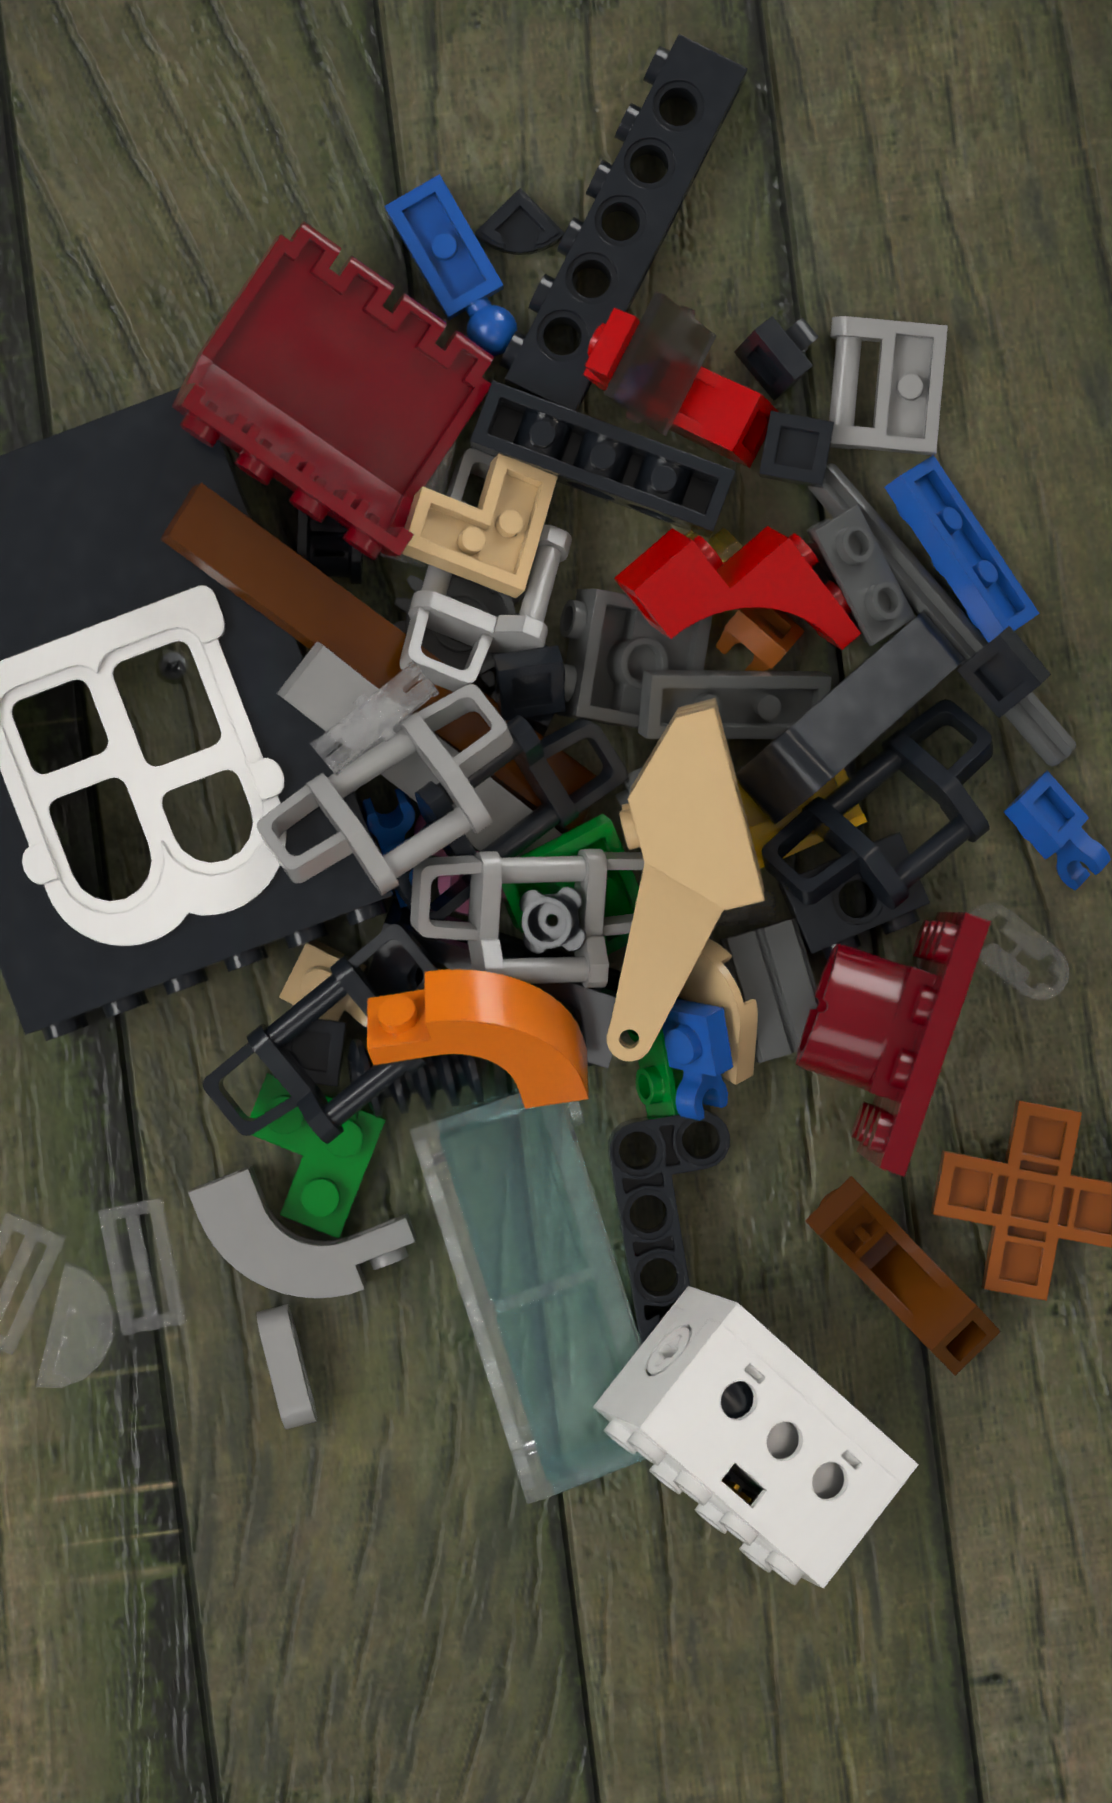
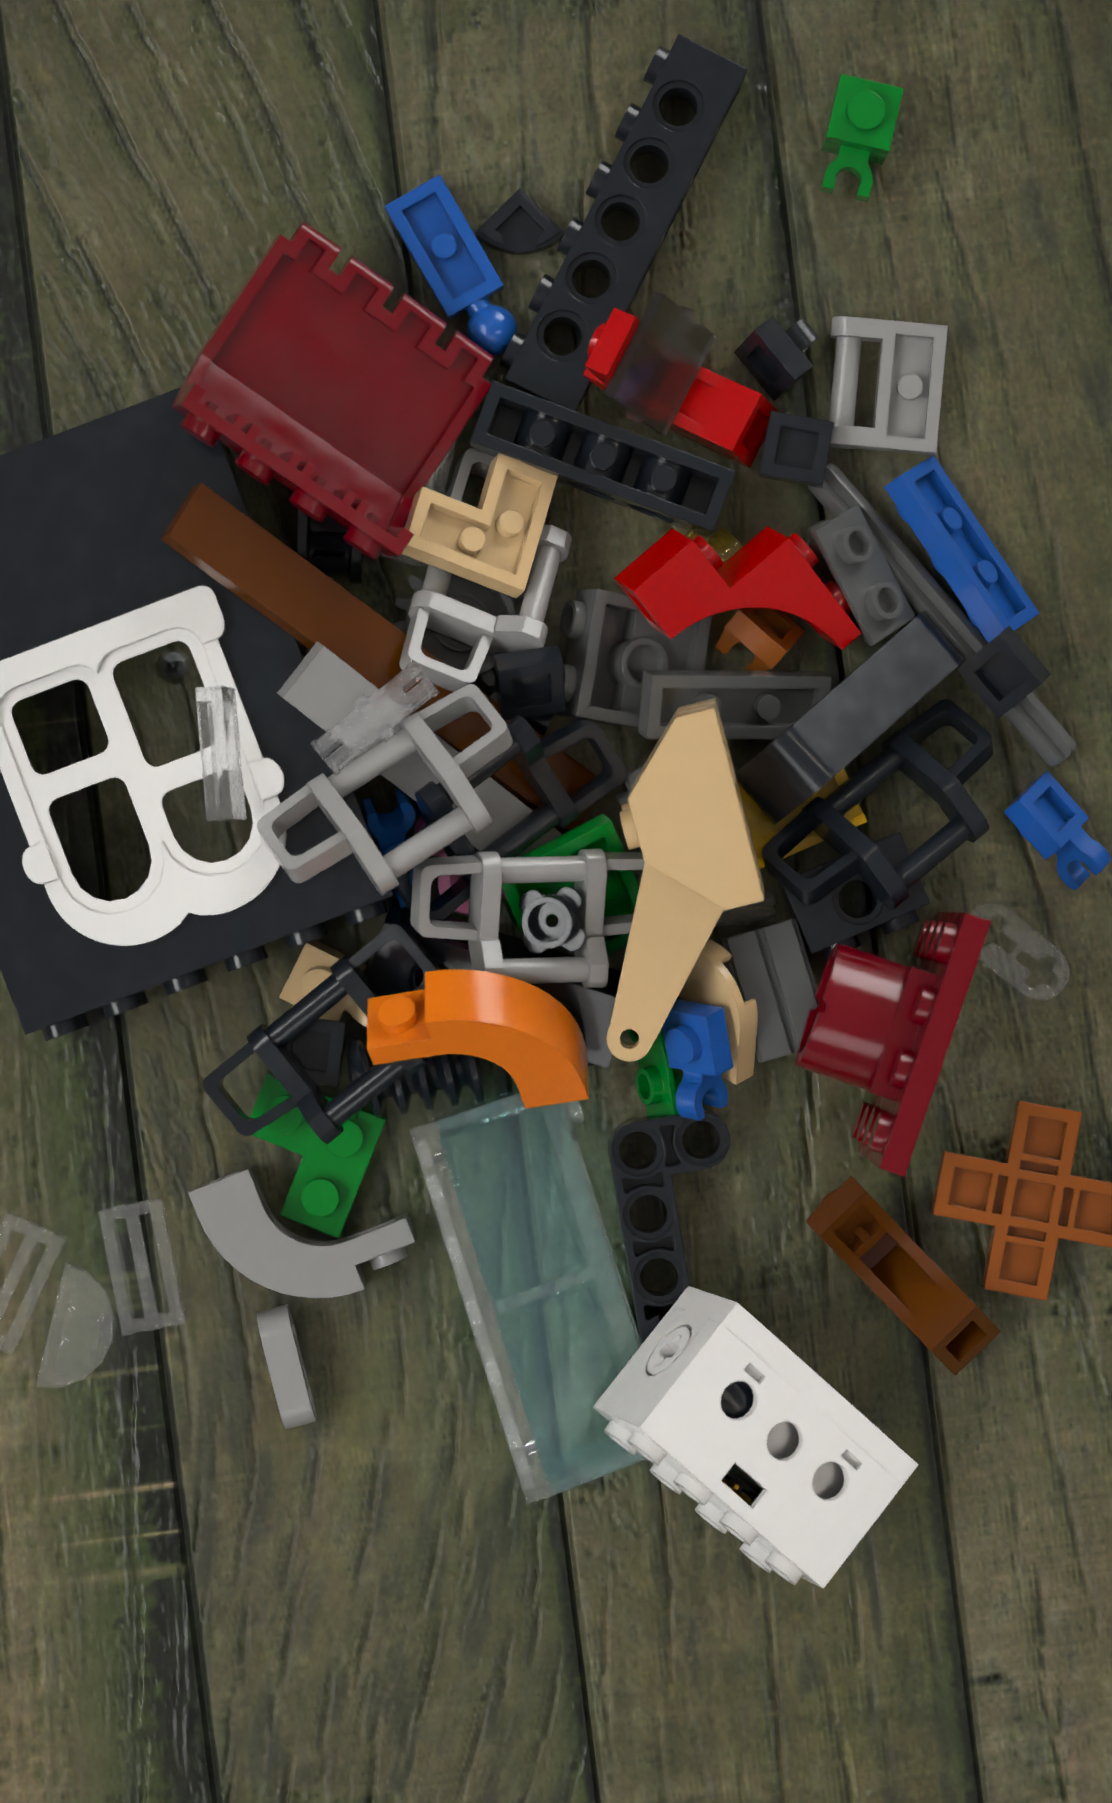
(220, 754): none -> clear tile
(859, 130): none -> green brick

